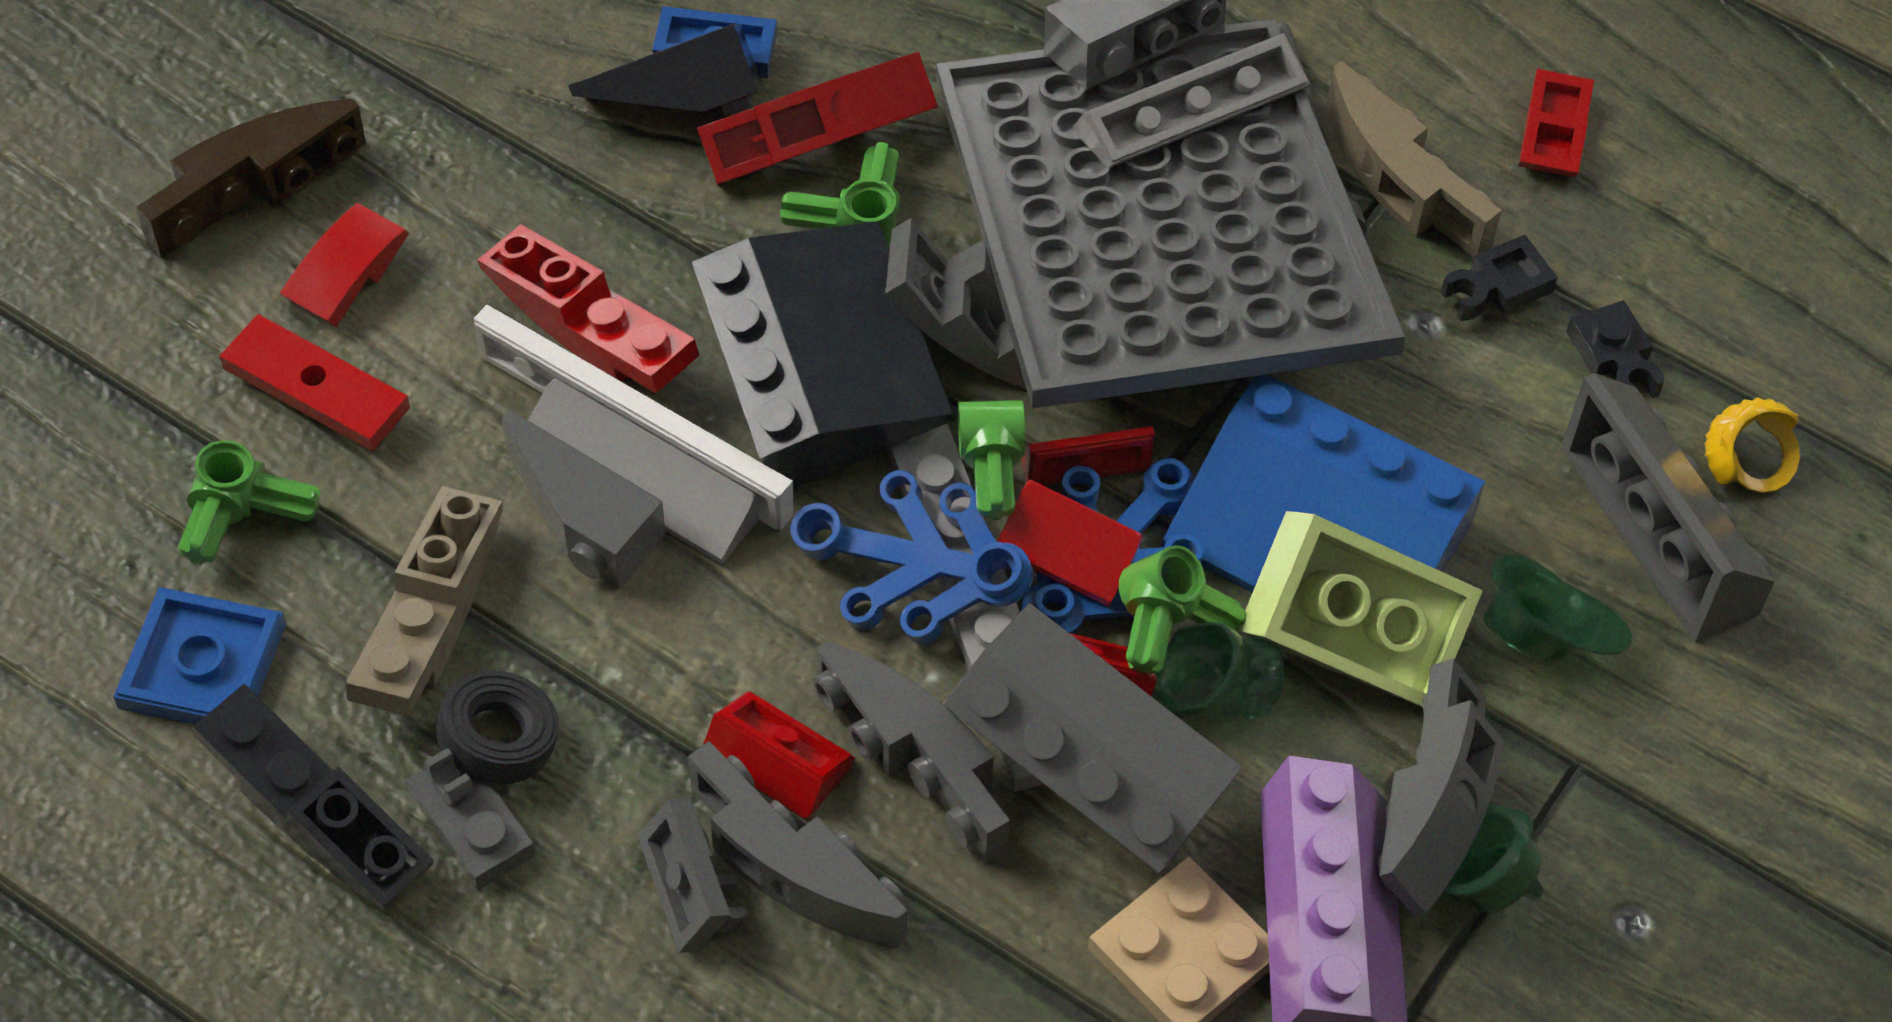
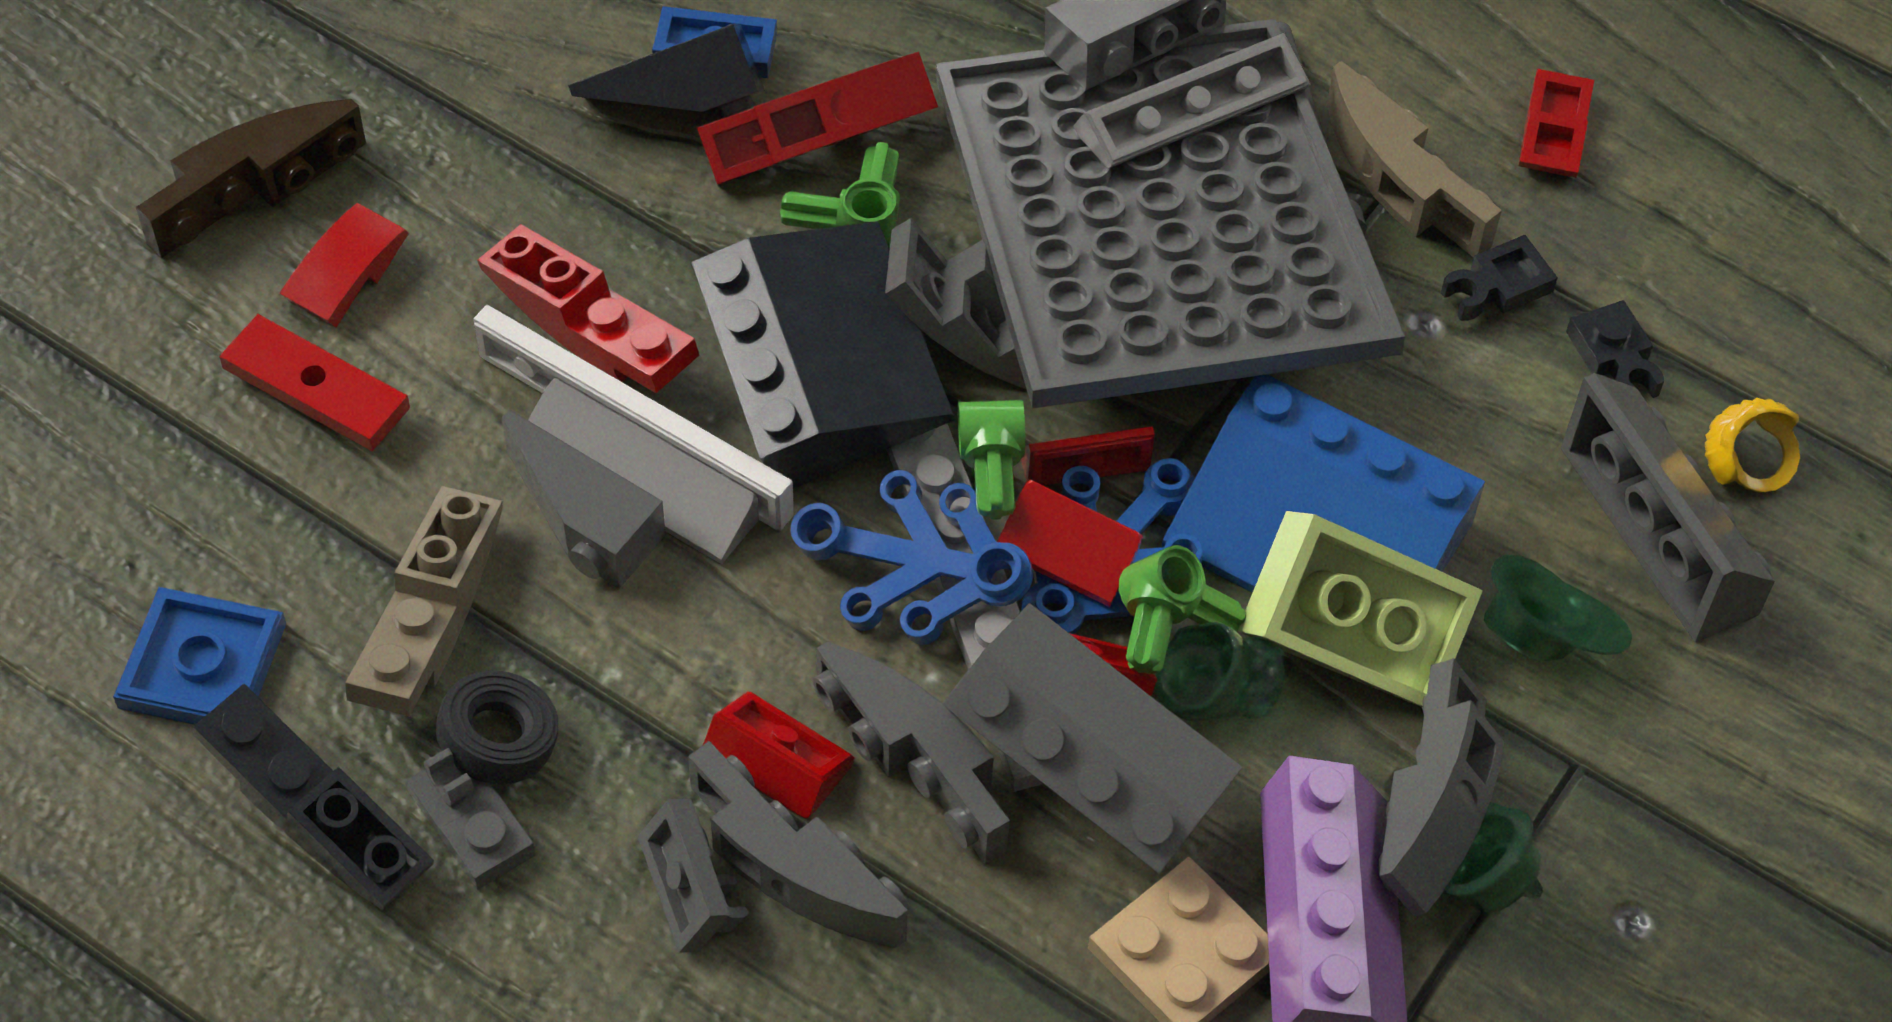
(222, 504): bright green axle -> none

